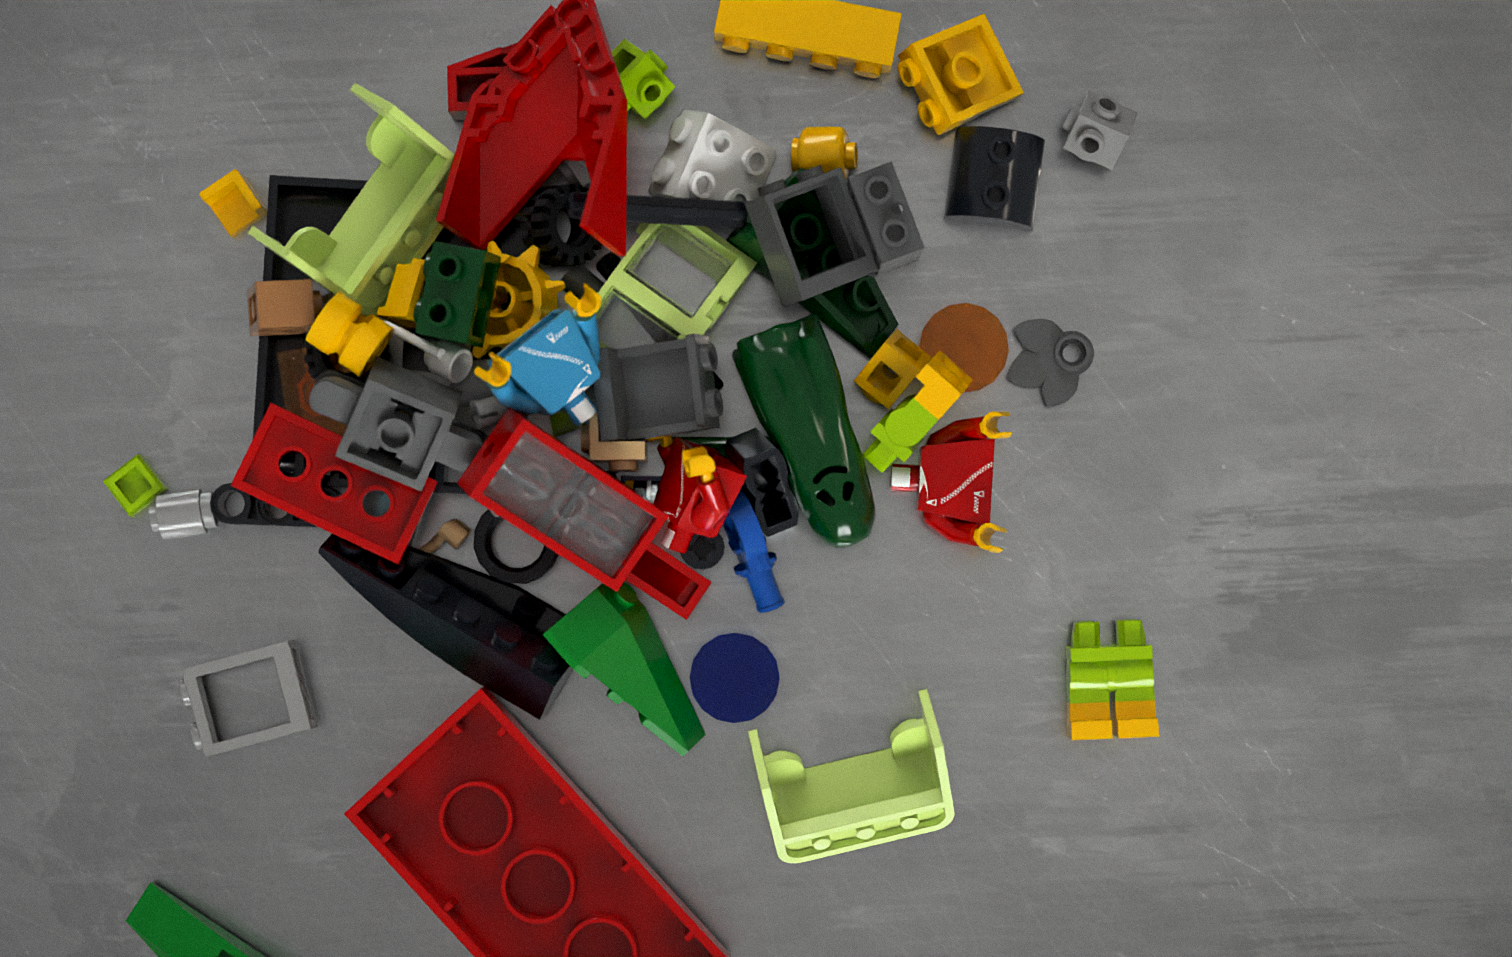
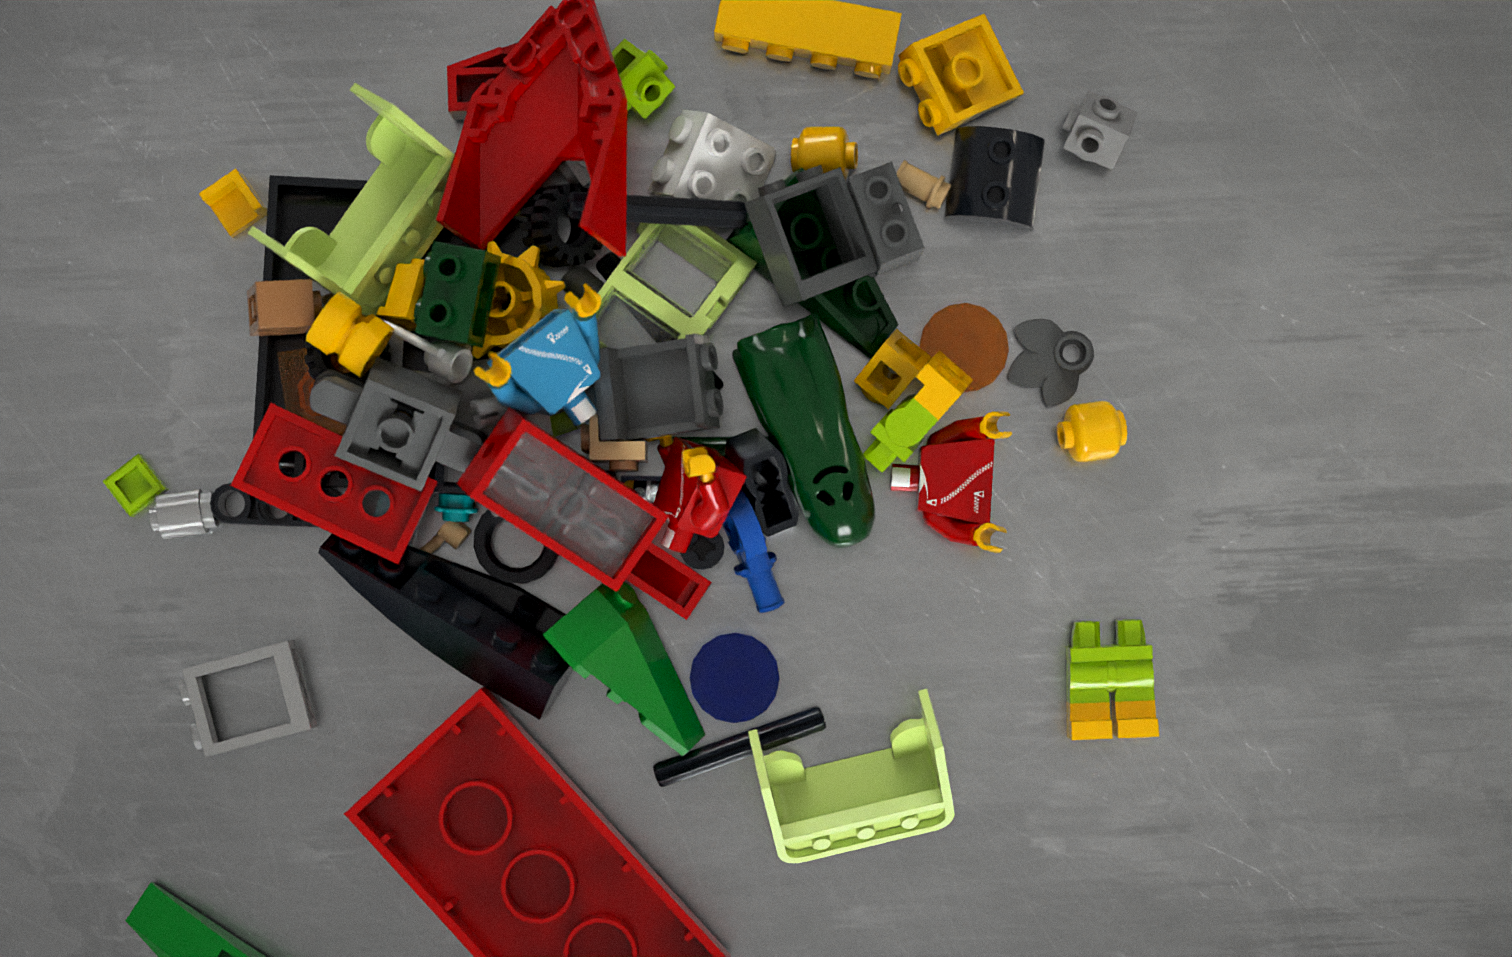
(455, 507): none -> teal plate
(738, 746): none -> black axle
(923, 185): none -> tan pin
(1092, 431): none -> yellow head

